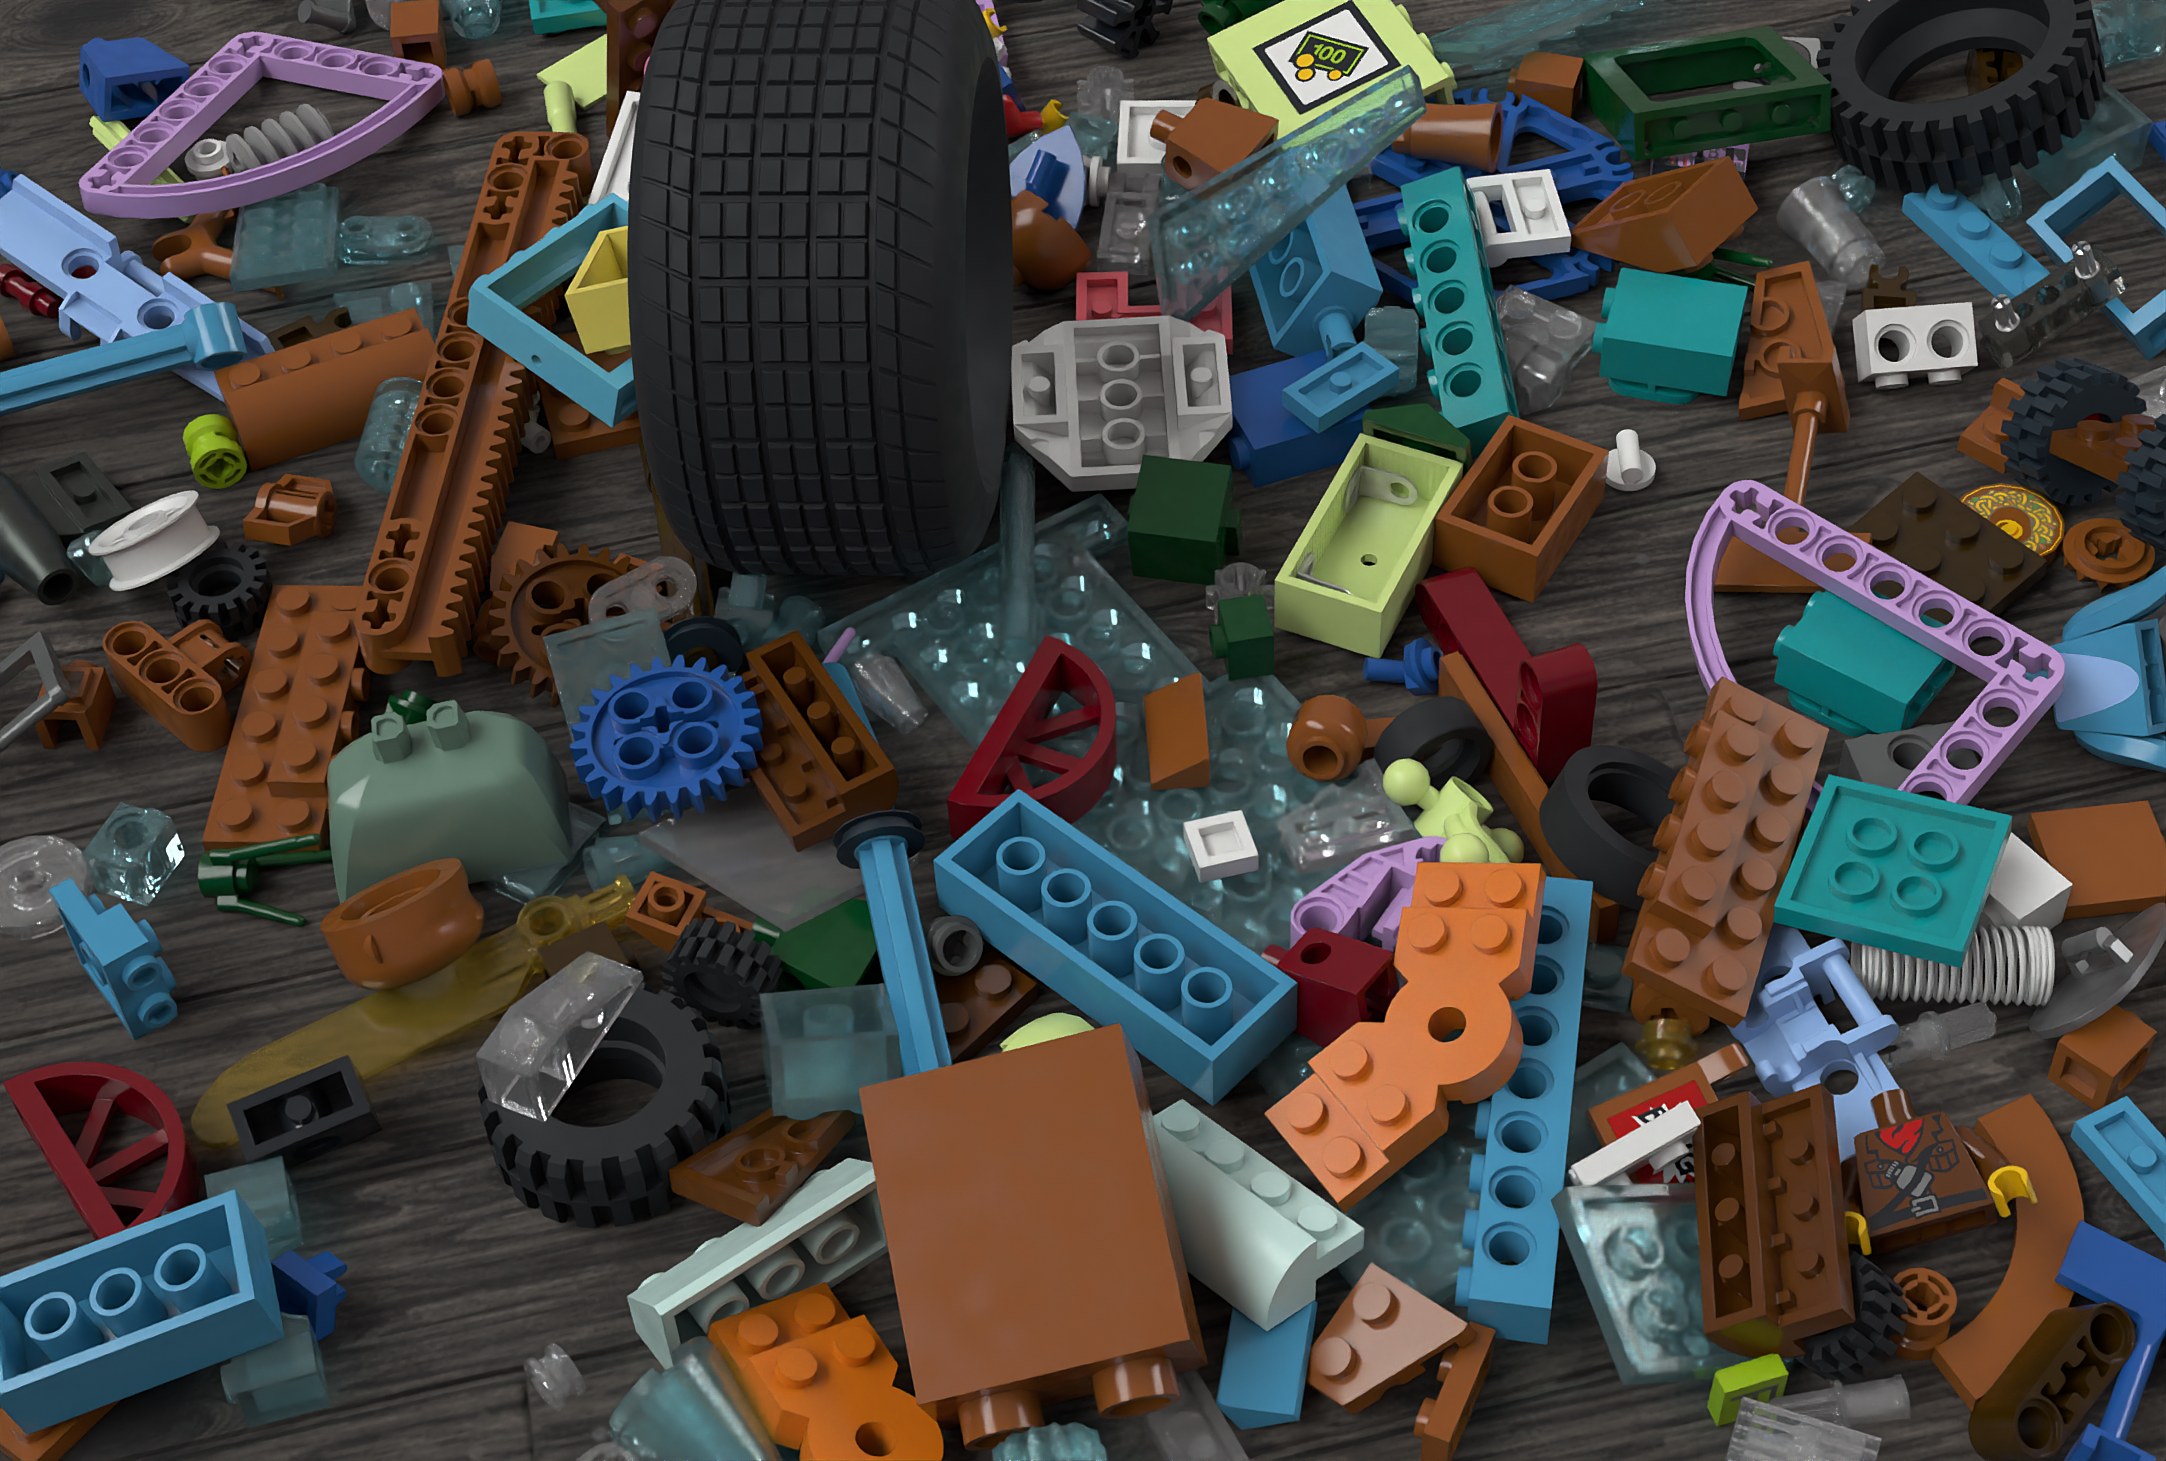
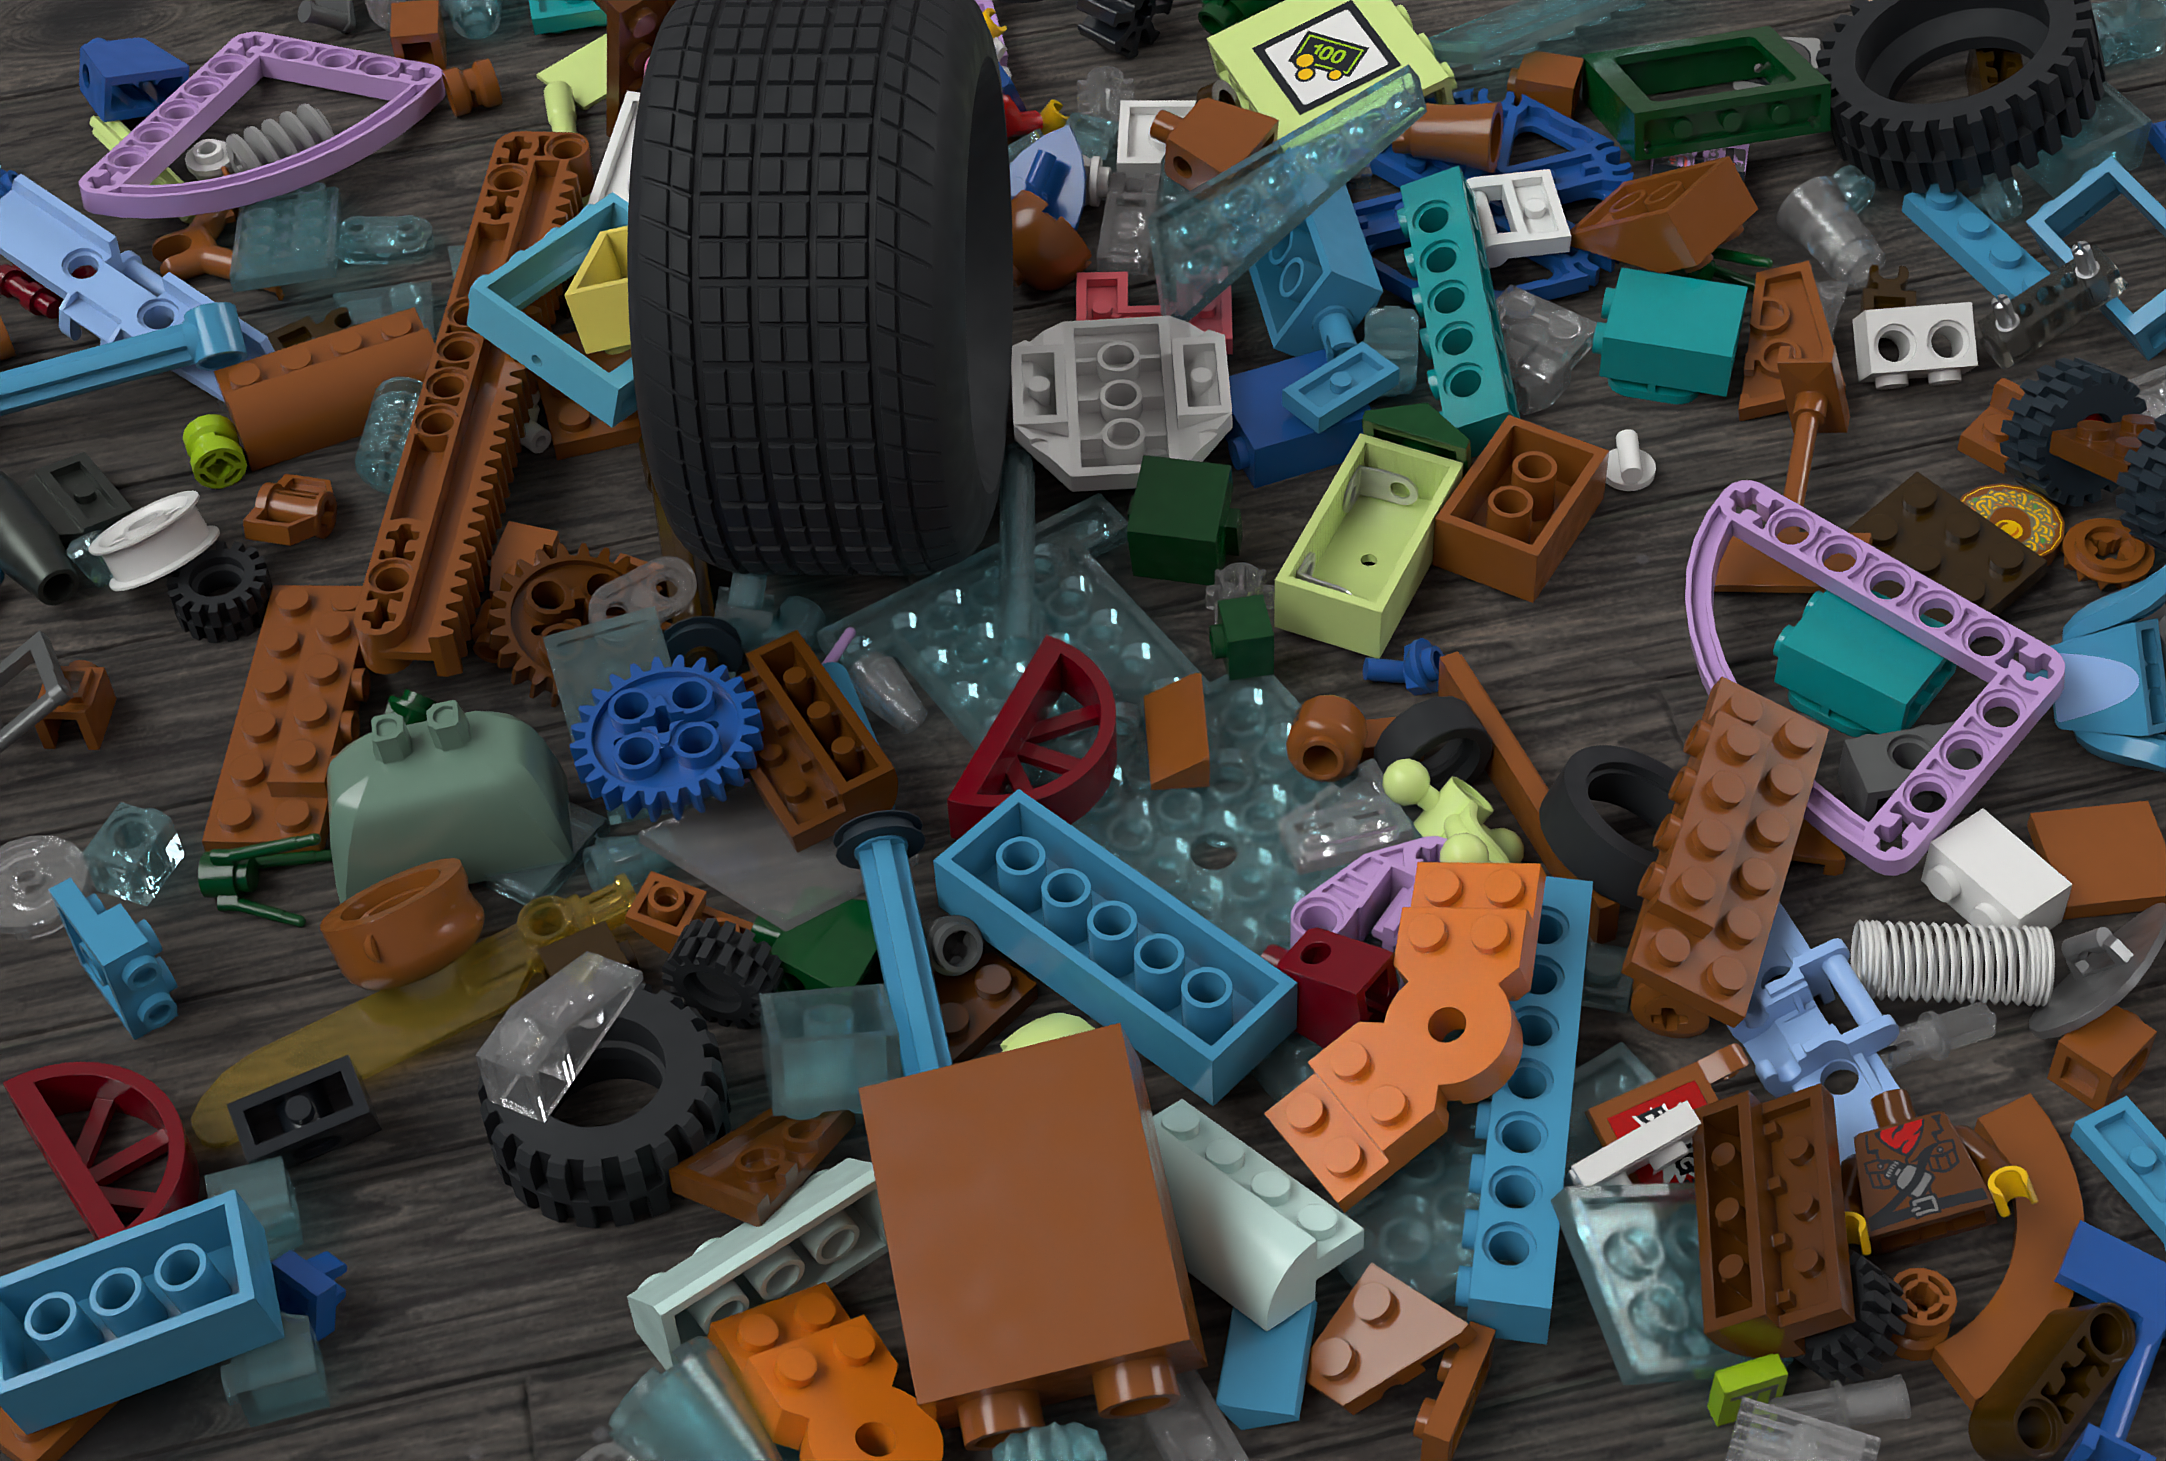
(180, 677): dark orange piece -> none
(555, 1376): clear bush -> none
(1220, 846): white plate -> none
(1541, 697): dark red beam -> none
(1667, 1044): clear yellow plate -> none
(1893, 870): teal plate -> none

